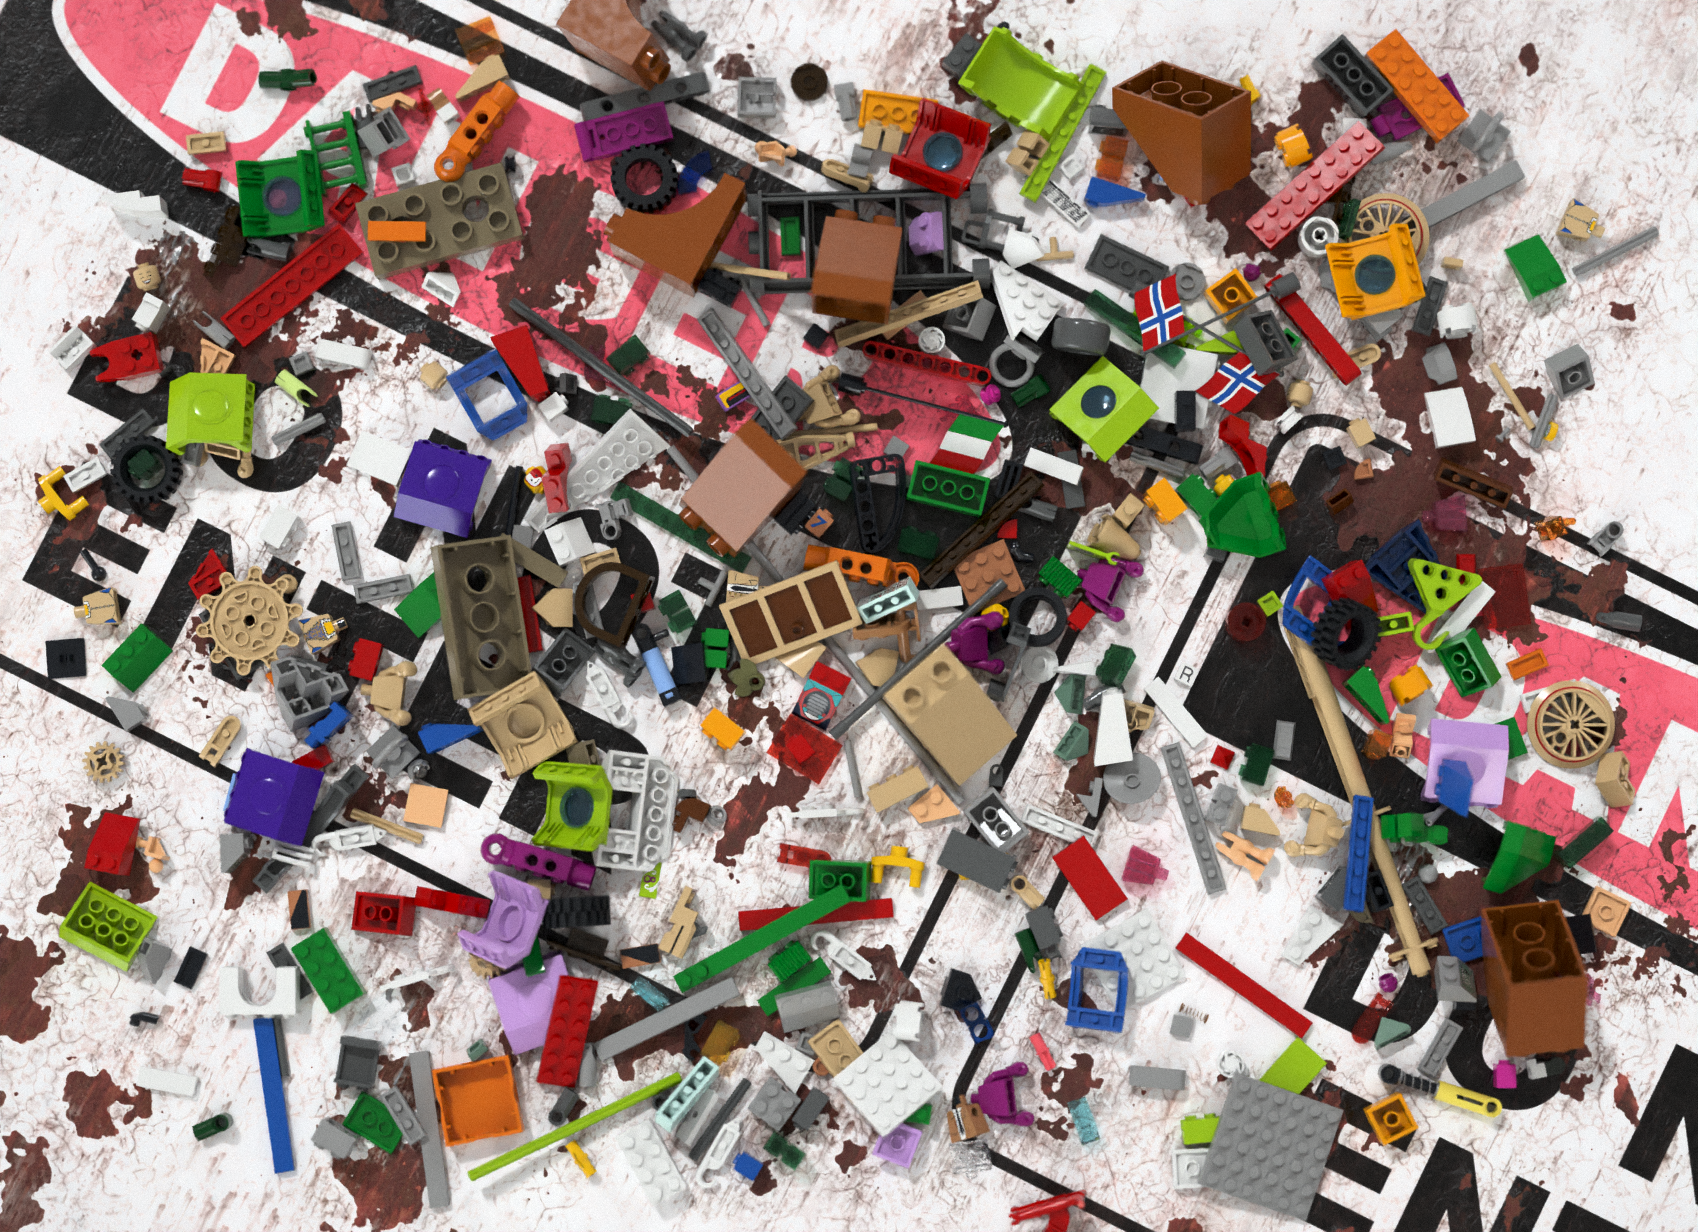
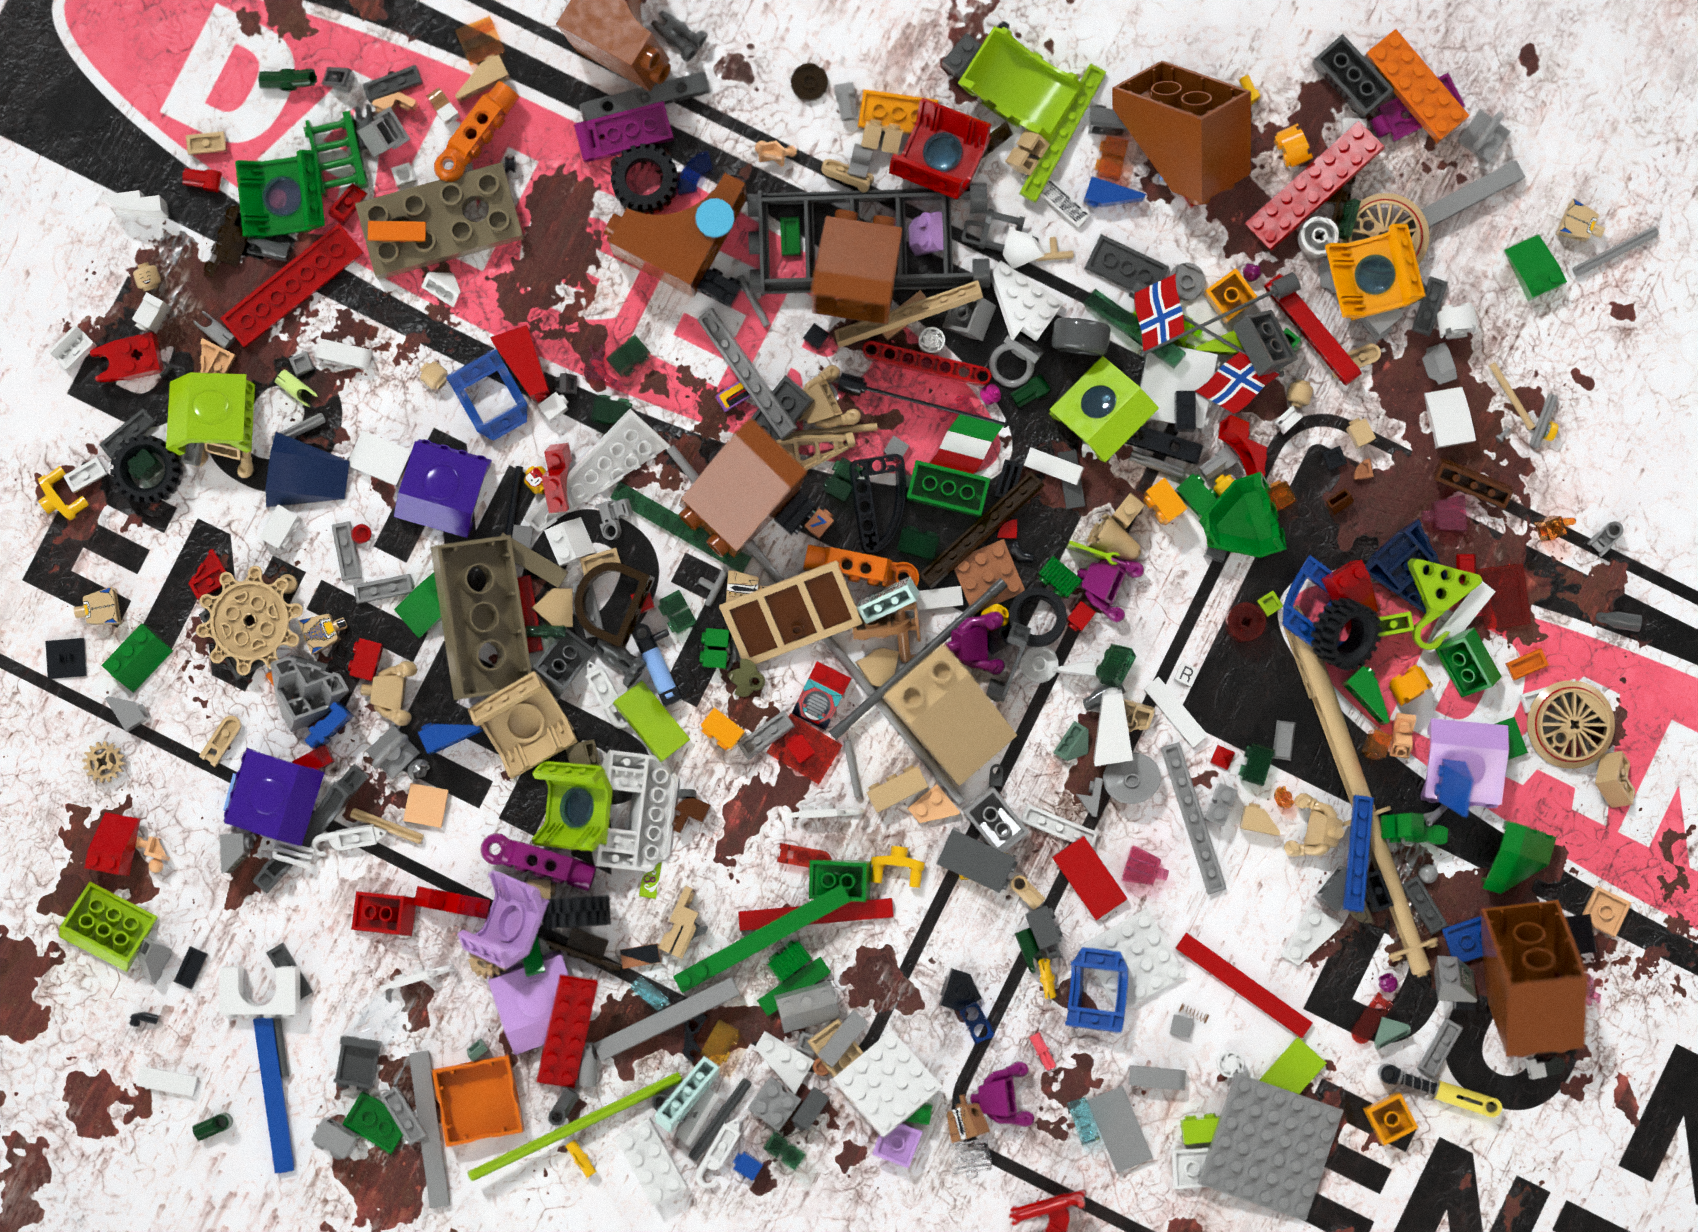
(98, 573): black bar -> none
(299, 909): black tile -> none
(303, 473): none -> dark blue wedge
(328, 970): green brick -> none
(339, 79): none -> dark grey slope
(361, 533): none -> red tile
(424, 106): clear red piece -> none
(545, 631): none -> clear green pin
(601, 367): dark grey axle -> none
(651, 721): none -> lime tile
(689, 663): black piece -> none
(712, 819): light grey piece -> none
(714, 218): none -> medium azure tile
(751, 271): tan piece -> none
(756, 97): piece -> none
(766, 735): none -> light grey tile
(802, 658): tan slope -> none
(842, 1038): none -> light grey tile
(844, 955): white plate -> none
(909, 1020): white brick -> none
(1040, 509): dark grey piece -> none
(1070, 167): white tile -> none
(1071, 693): sand green slope -> none
(1119, 1129): none -> light grey tile
(1238, 852): light nougat piece -> none
(1391, 151): light grey piece -> none
(1451, 263): tan tile -> none
(1504, 1074): dark pink brick -> none
(1569, 371): light grey slope -> none
(1583, 842): clear green brick -> none

